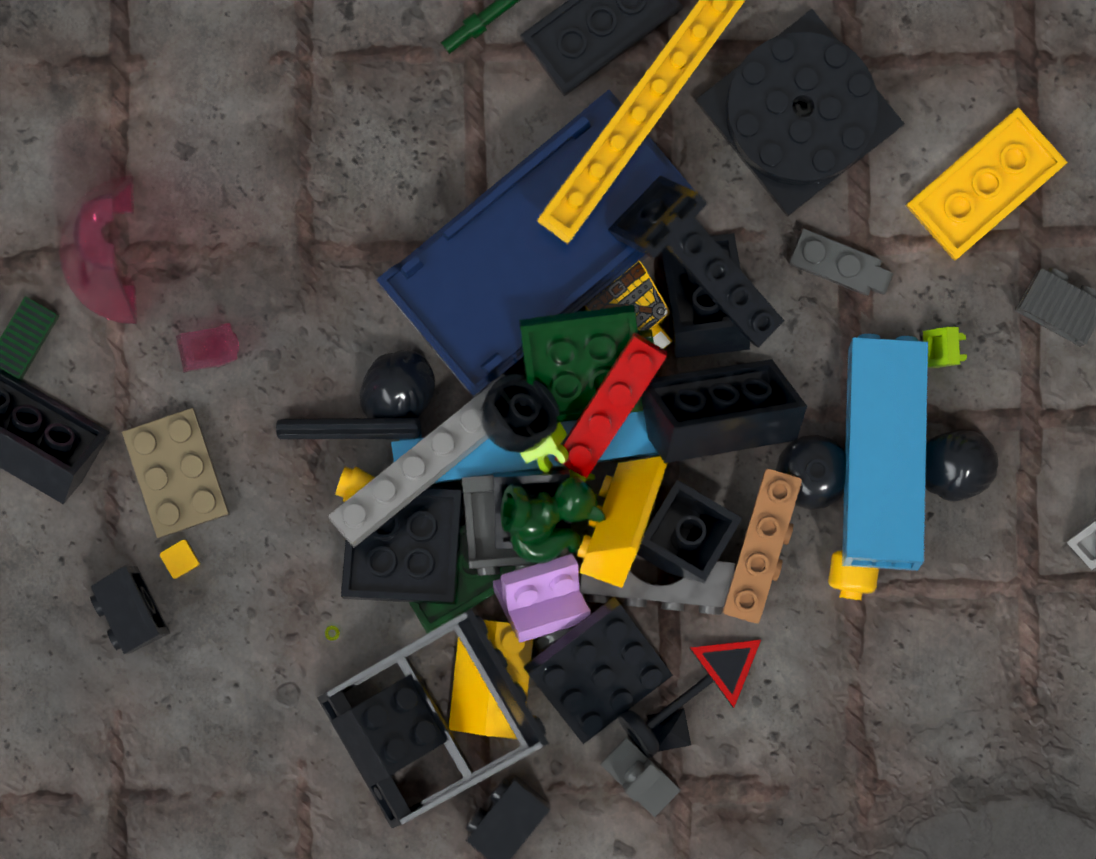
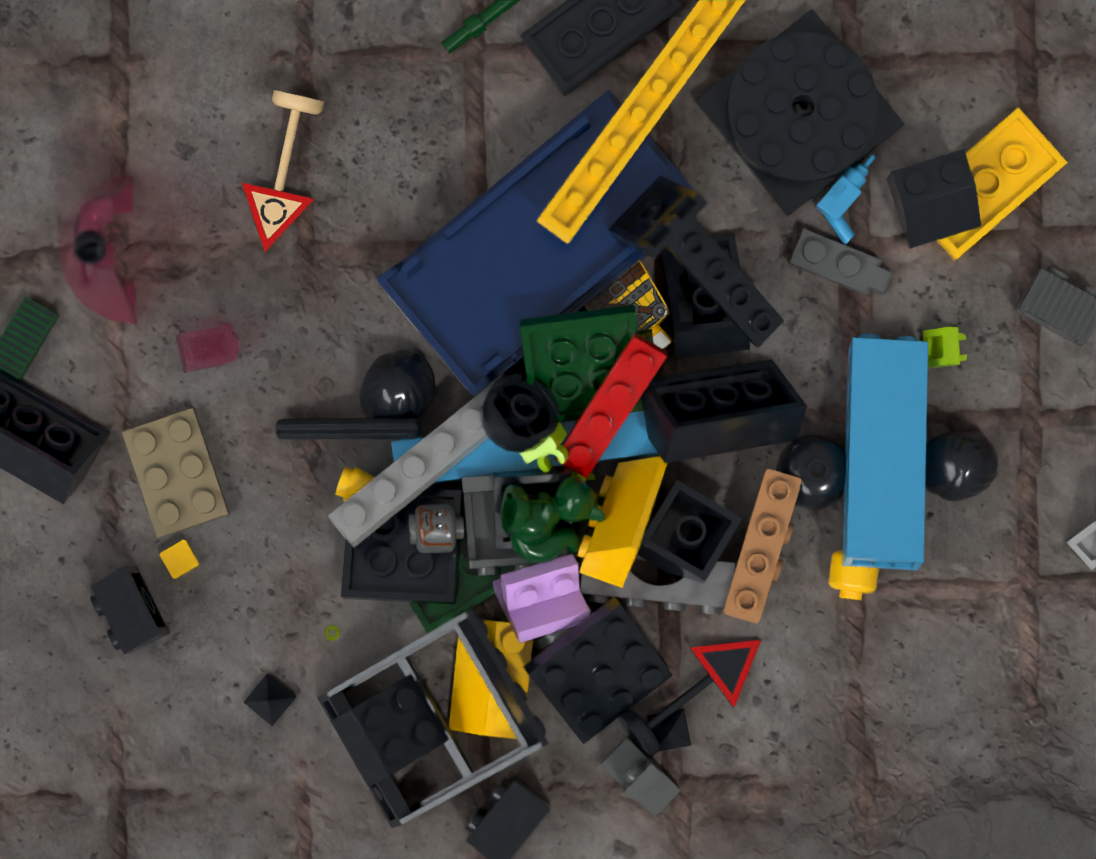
(90, 246): none -> black hinge
(269, 699): none -> black slope
(275, 209): none -> tan piece
(435, 528): none -> dark grey head
(842, 196): none -> dark azure piece
(935, 198): none -> black slope

